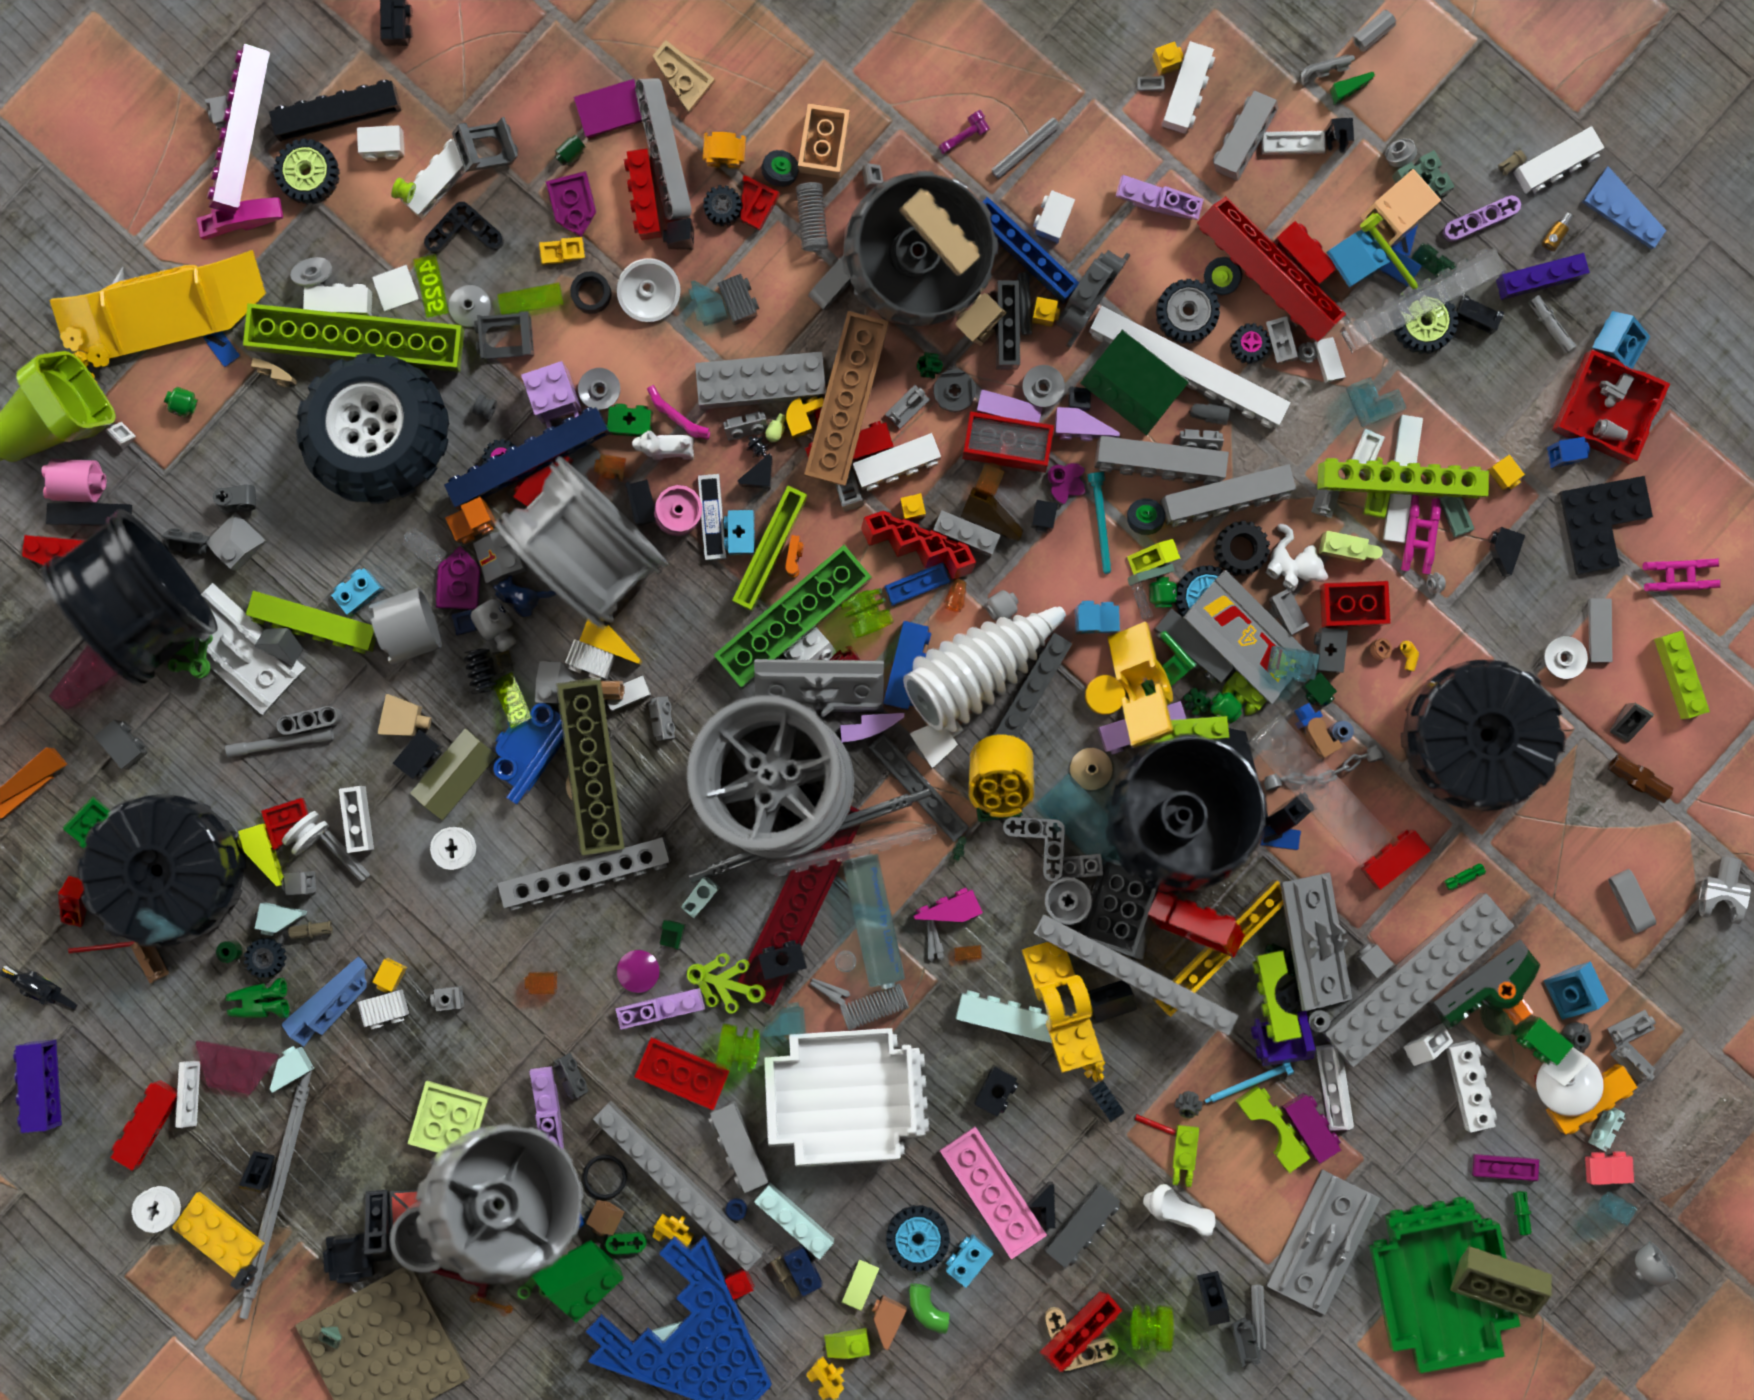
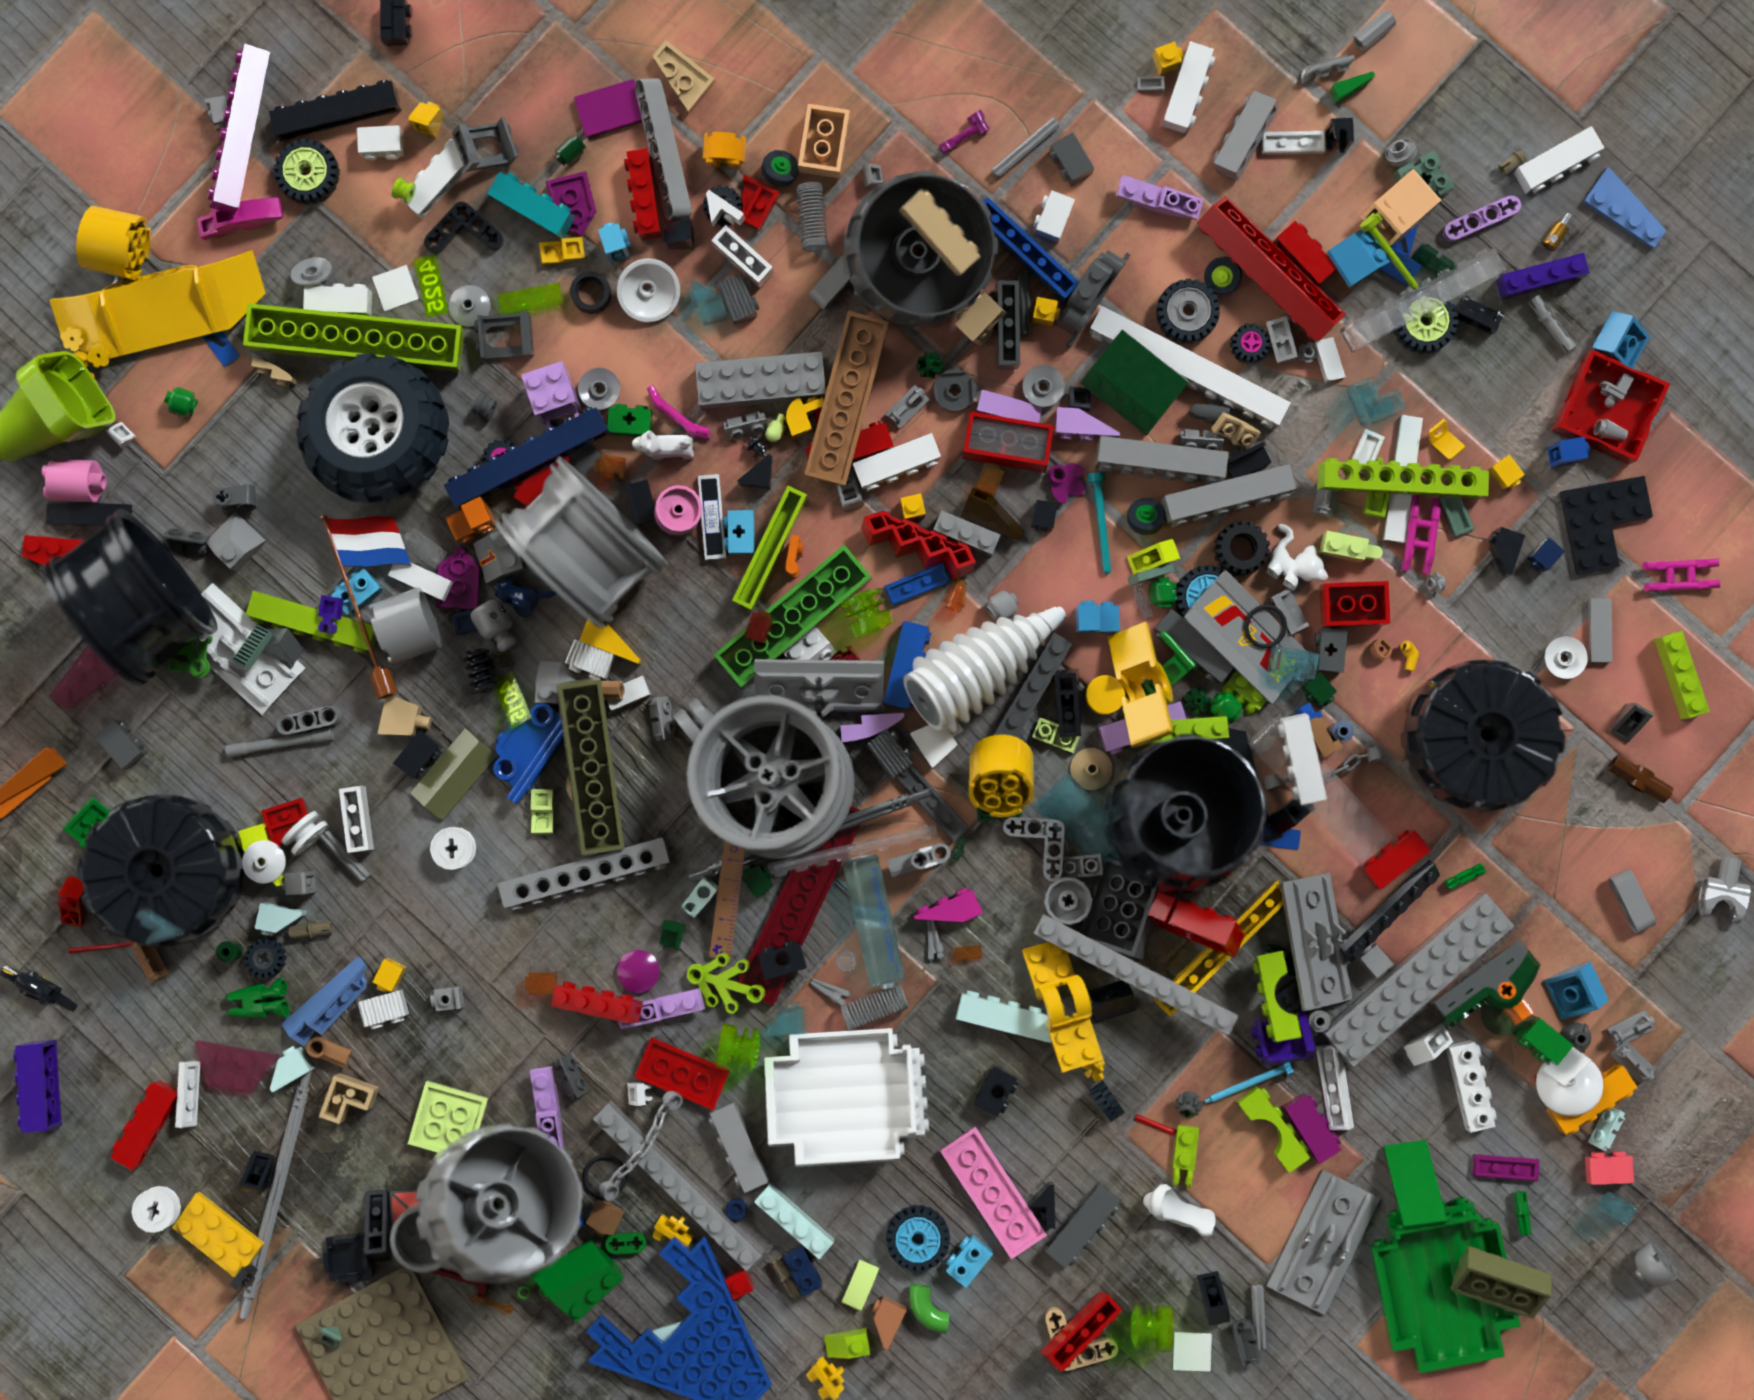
(113, 242): none -> yellow brick
(253, 647): none -> sand green tile
(274, 861): none -> white dish
(330, 609): none -> dark purple plate
(331, 1051): none -> medium nougat piece
(346, 1092): none -> tan brick
(367, 544): none -> flag
(420, 577): none -> white tile
(427, 119): none -> yellow slope
(532, 205): none -> teal brick
(542, 812): none -> yellowish green slope
(595, 1003): none -> red brick
(610, 1190): none -> light grey piece
(614, 242): none -> medium azure brick
(636, 1093): none -> white tile
(693, 725): none -> light grey wheel
(718, 206): none -> white slope
(727, 900): none -> medium nougat tile
(742, 256): none -> white brick
(757, 879): none -> dark green brick
(759, 627): none -> clear red brick
(889, 753): none -> dark grey brick
(908, 862): none -> light grey connector
(1049, 733): none -> yellowish green slope
(1068, 702): none -> black slope
(1071, 159): none -> dark grey brick
(1192, 1351): none -> white sticker
(1236, 430): none -> tan slope
(1247, 621): none -> black piece
(1248, 461): none -> black panel
(1303, 759): none -> white brick
(1389, 911): none -> black plate
(1415, 1184): none -> green tile
(1444, 441): none -> yellow bracket
(1545, 555): none -> dark blue brick

